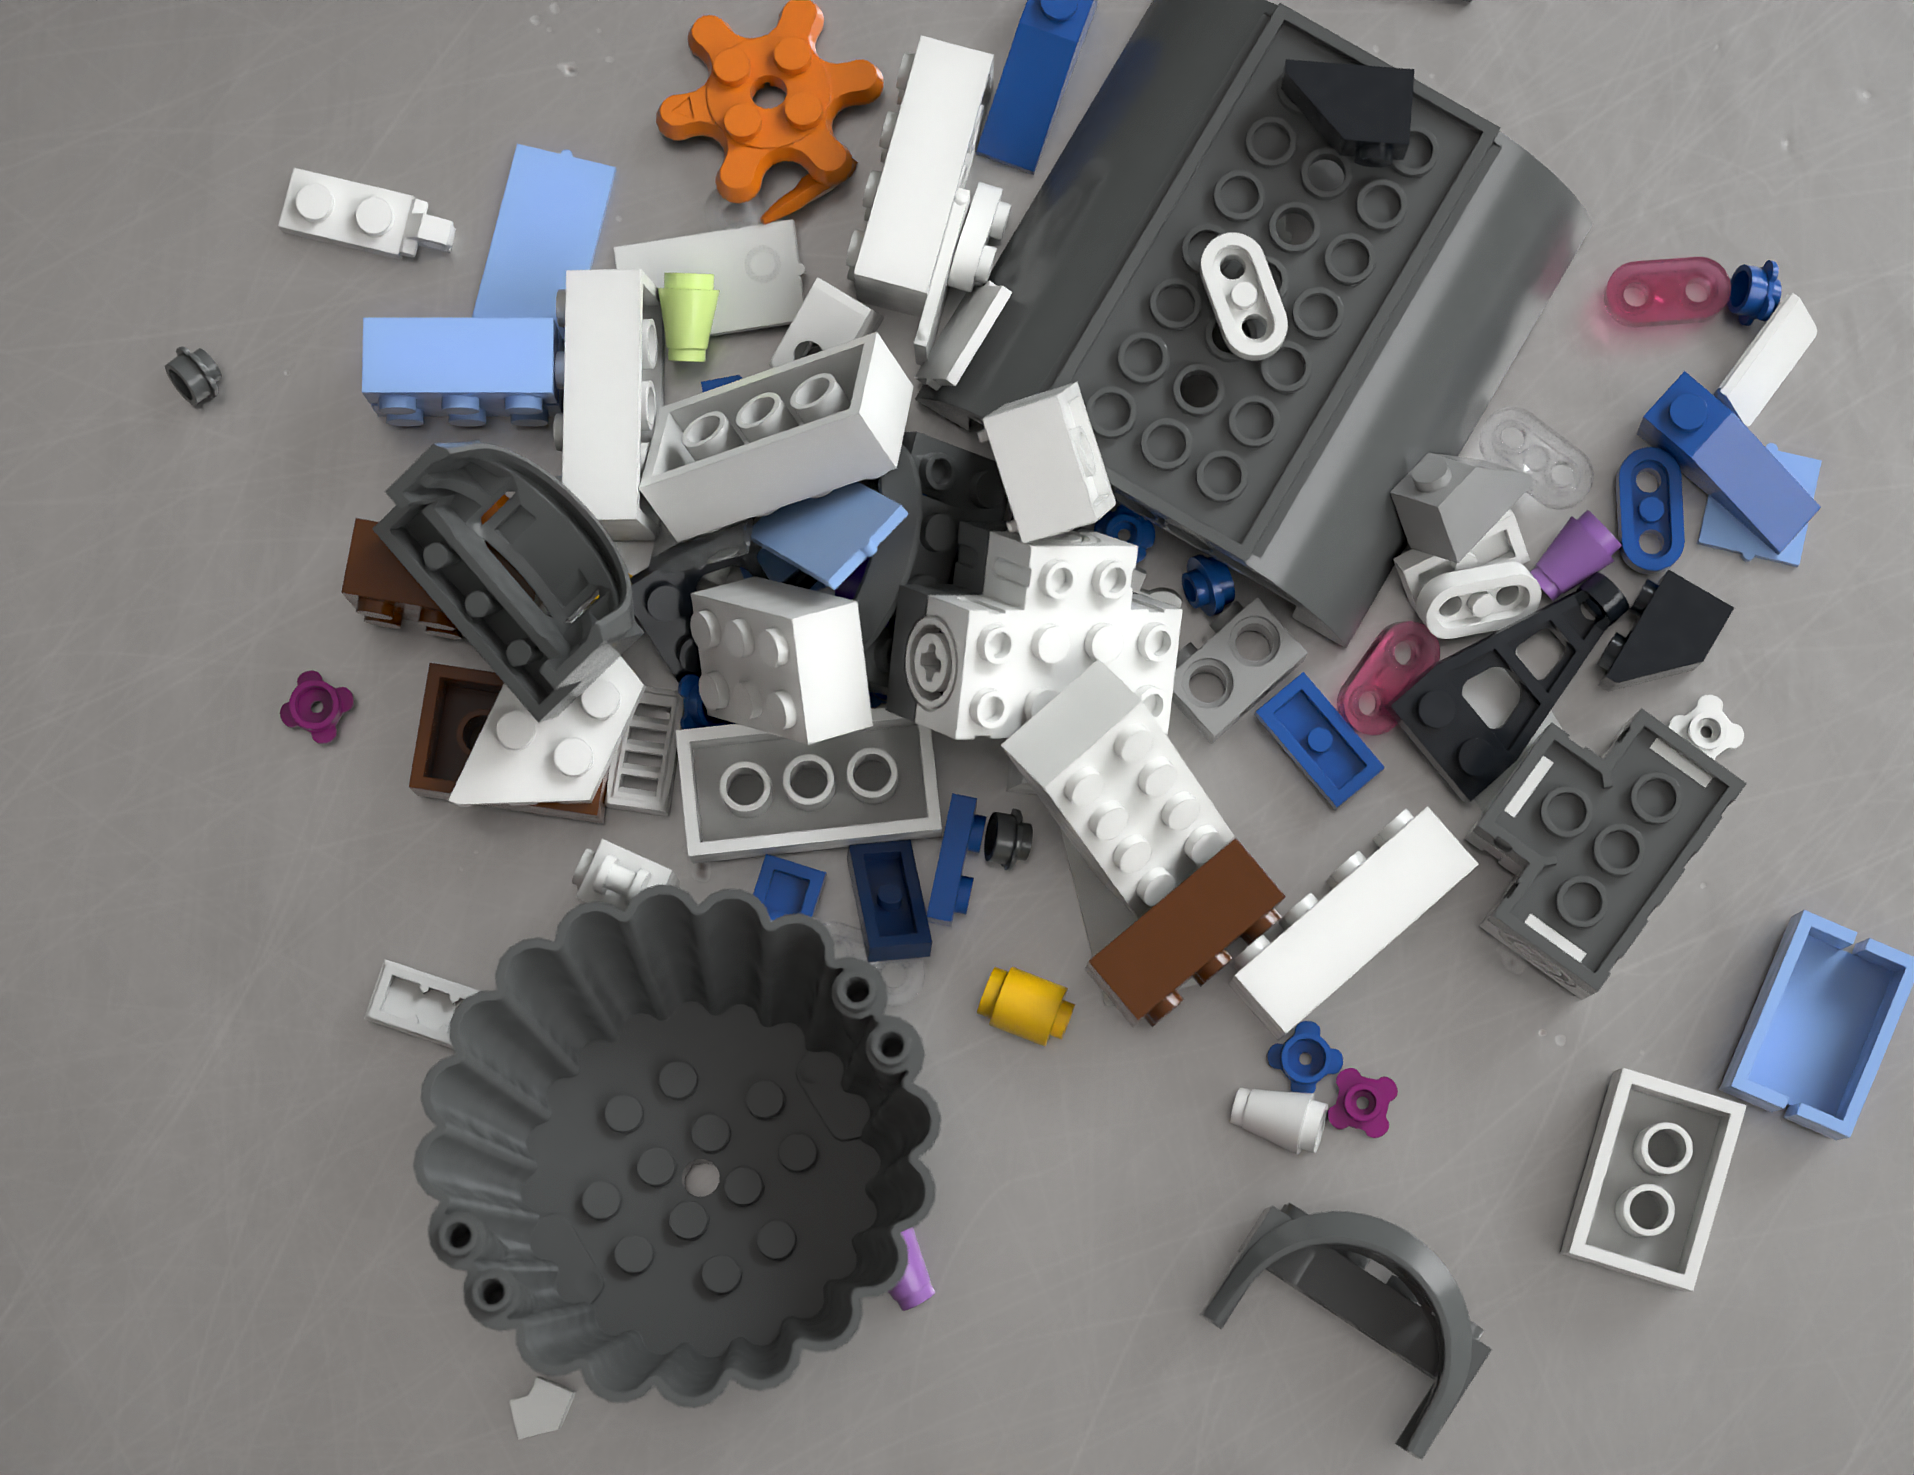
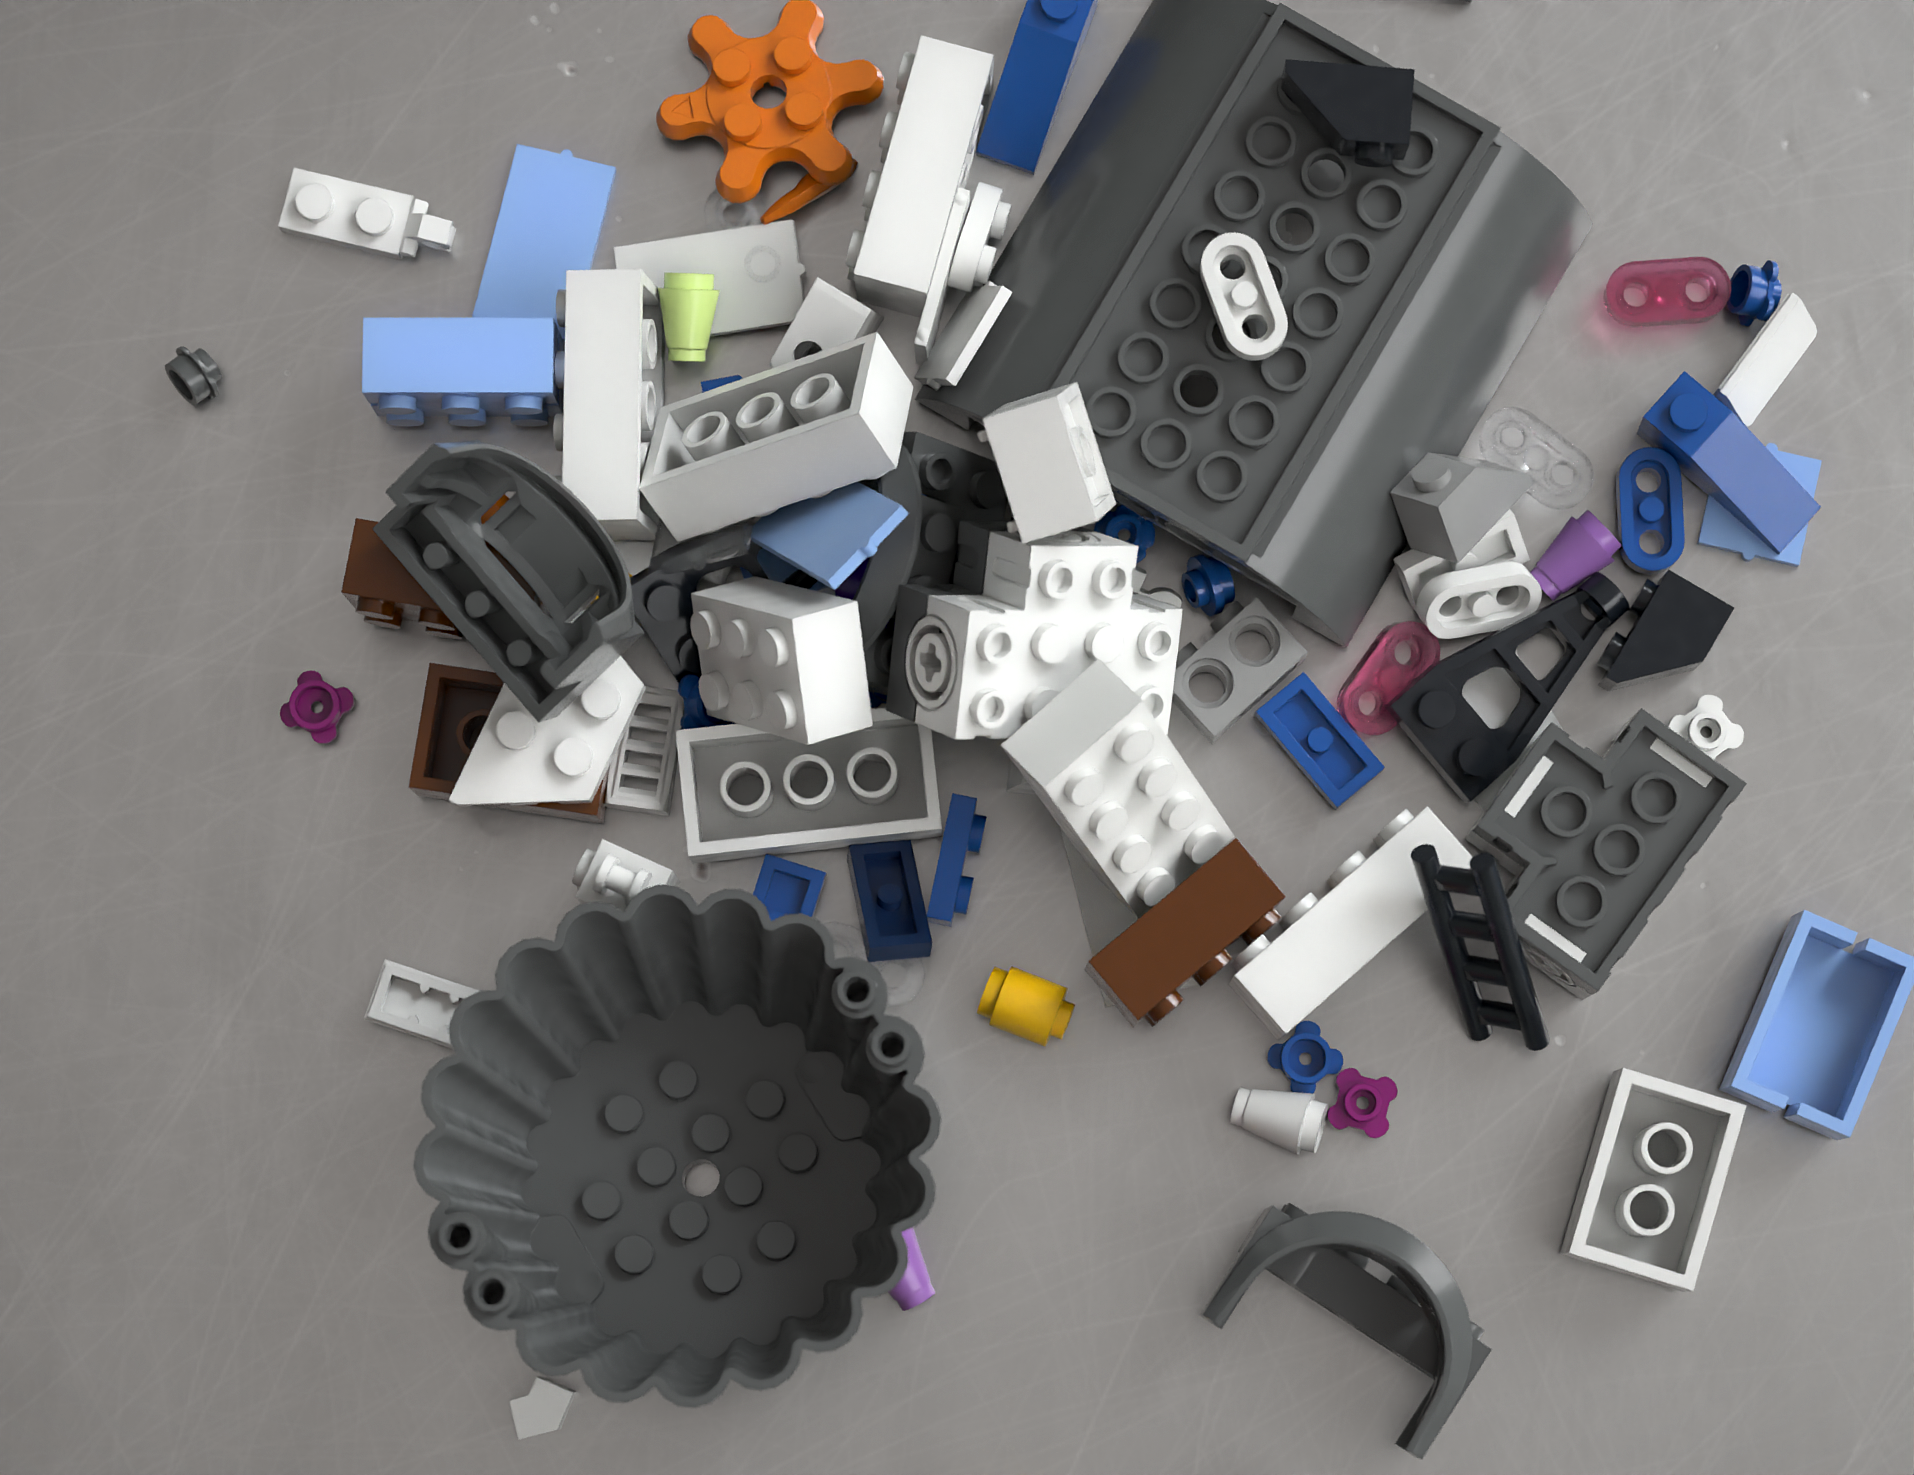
(1007, 839): dark grey plate -> none
(1495, 926): none -> black bar

